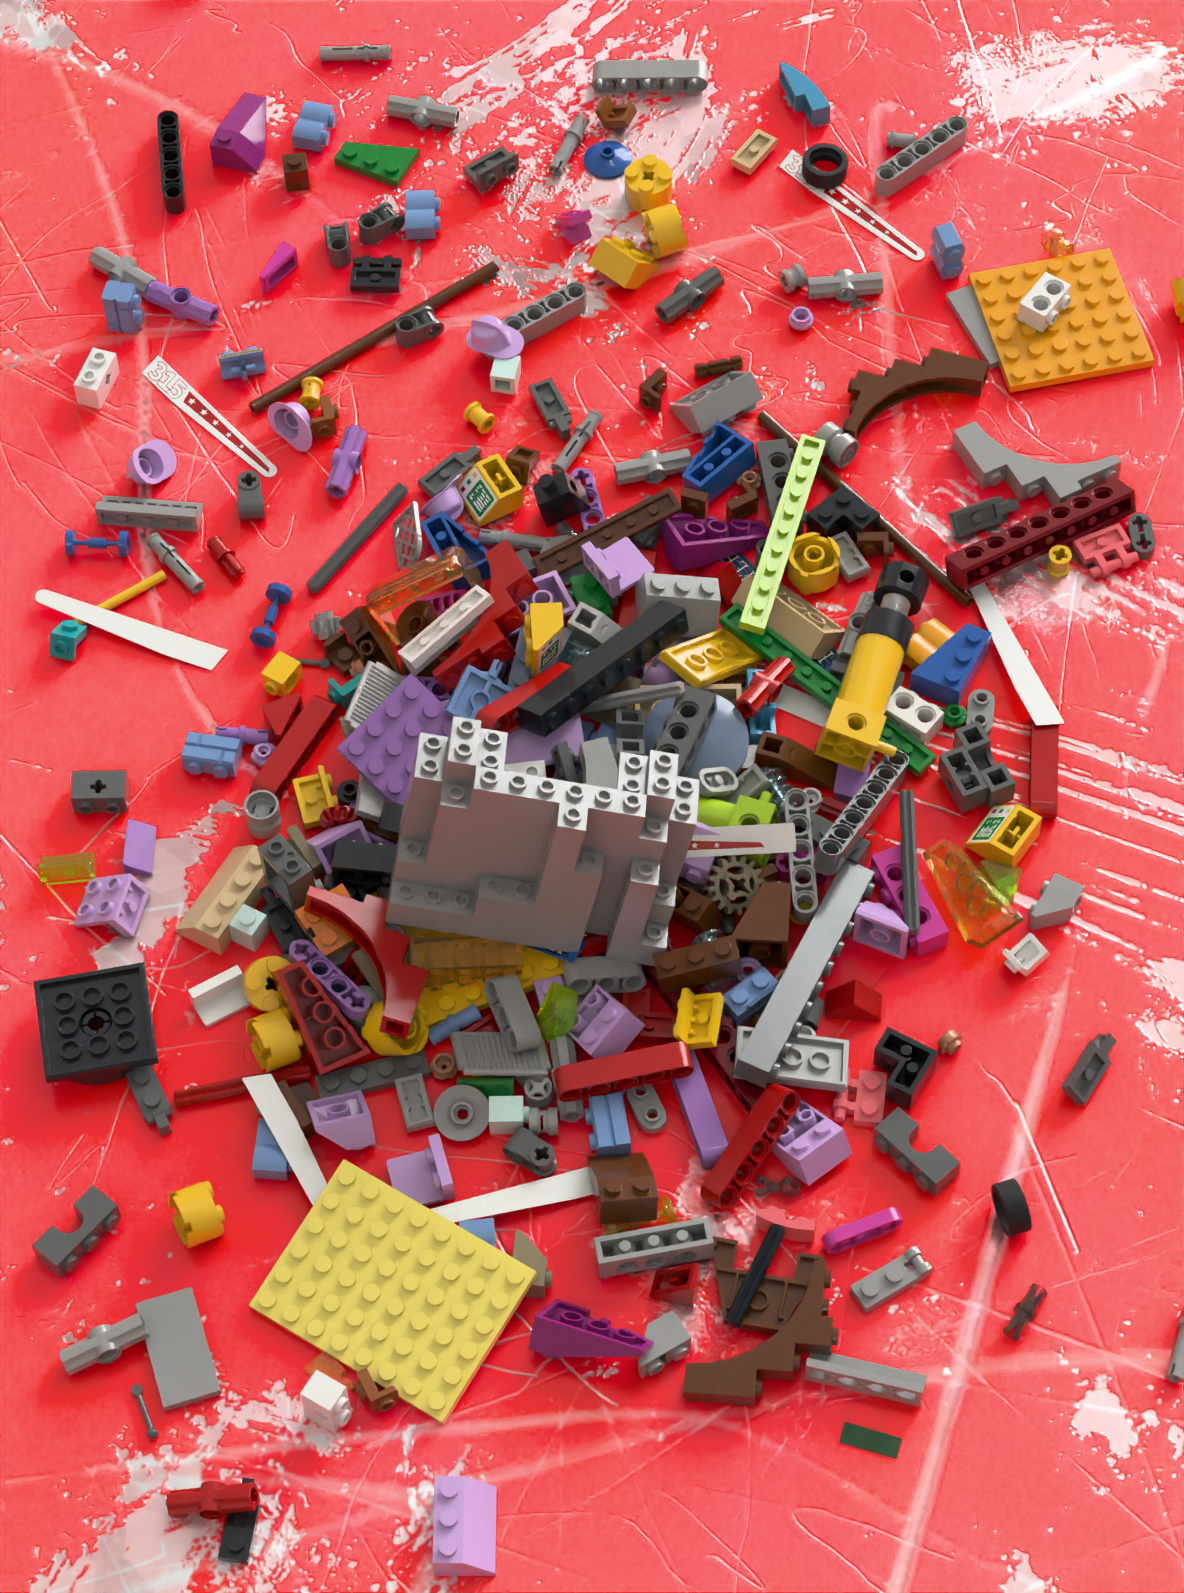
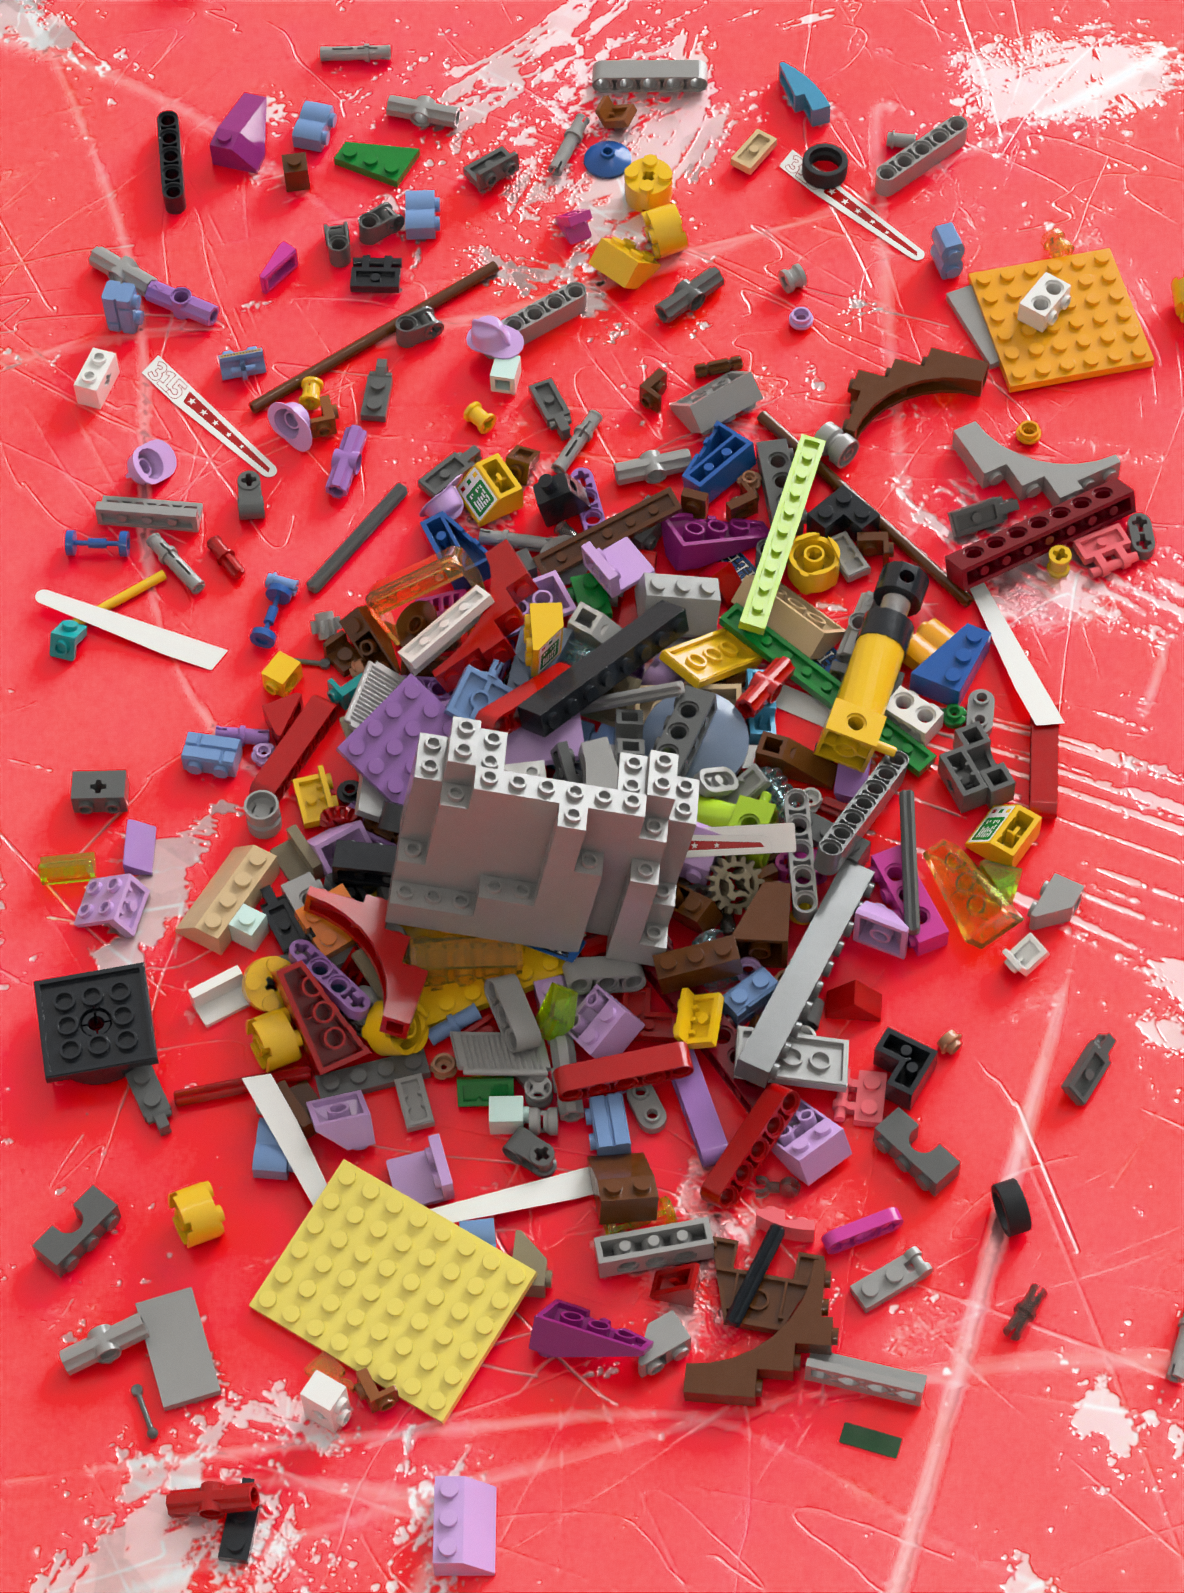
(286, 876): dark grey window -> none
(290, 583): none -> medium blue pin
(377, 393): none -> dark grey hinge
(416, 530): light grey window -> none
(457, 1099): light grey dish -> none
(845, 285): light grey piece -> none
(1028, 432): none -> light orange plate

